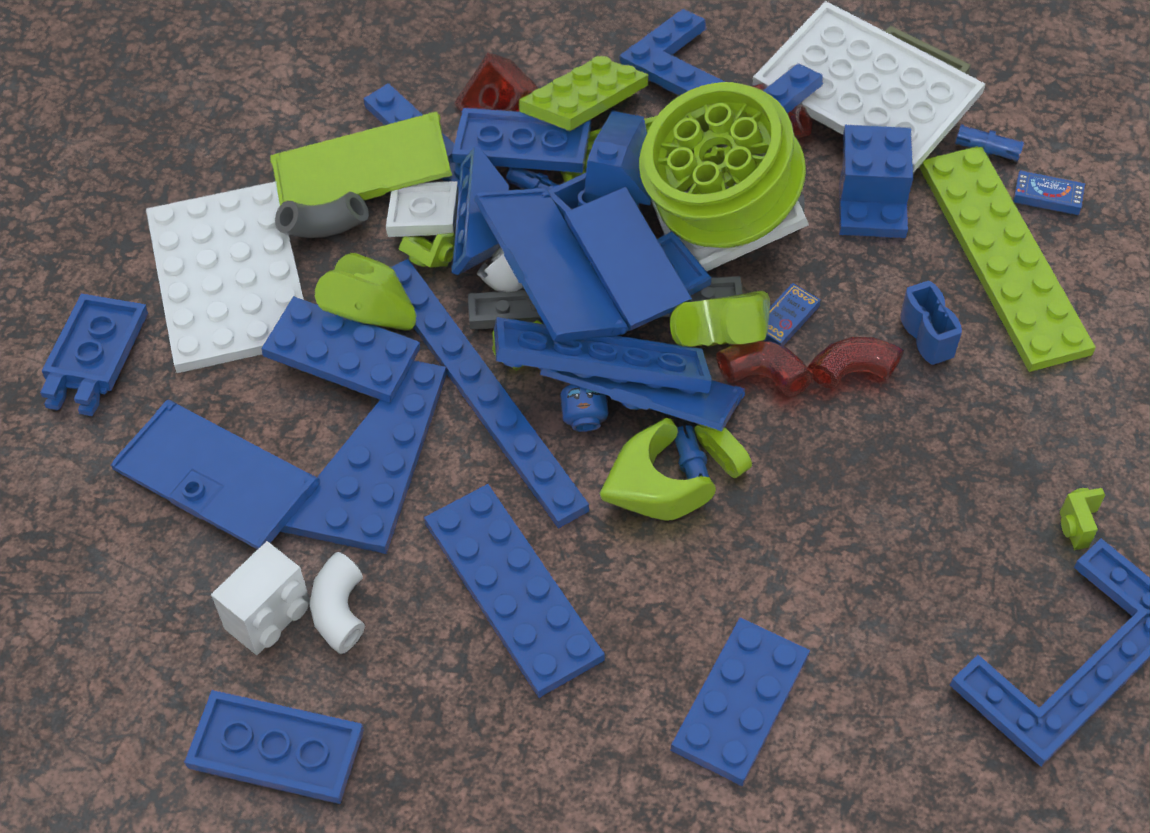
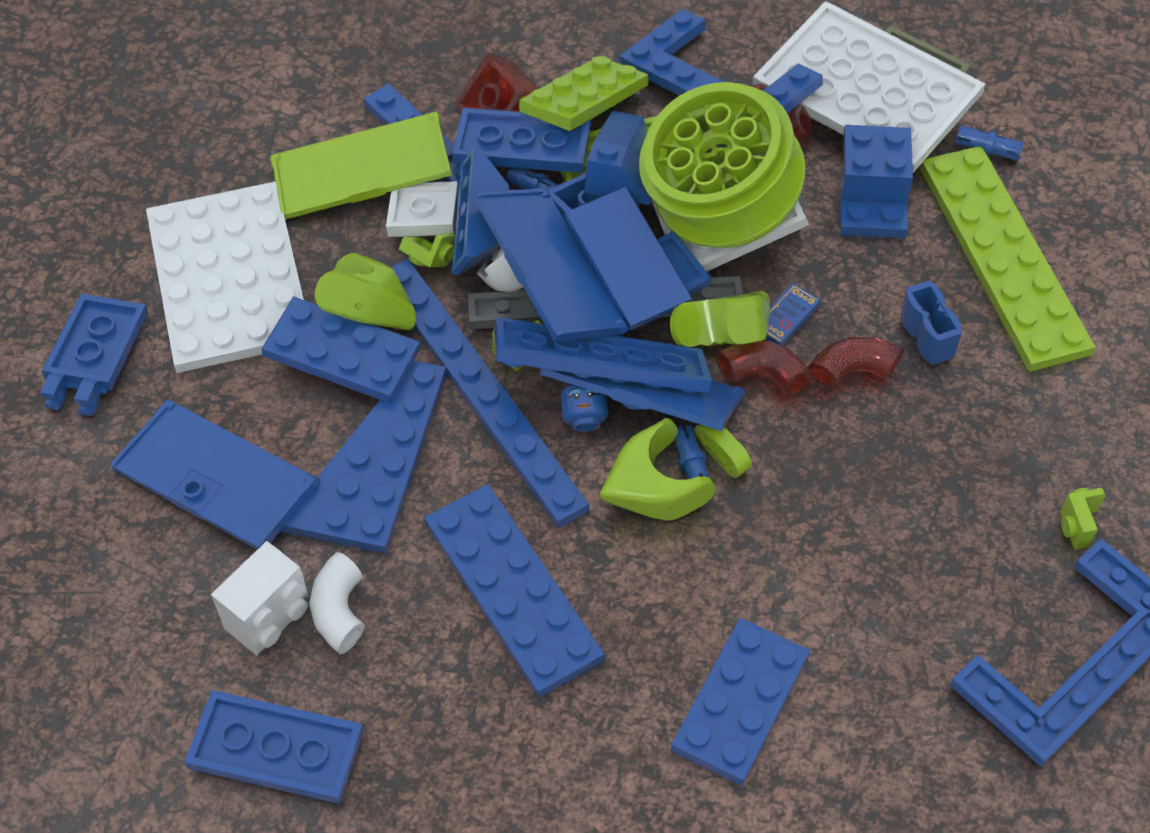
(321, 219): dark grey cylinder -> none
(1049, 192): blue tile -> none

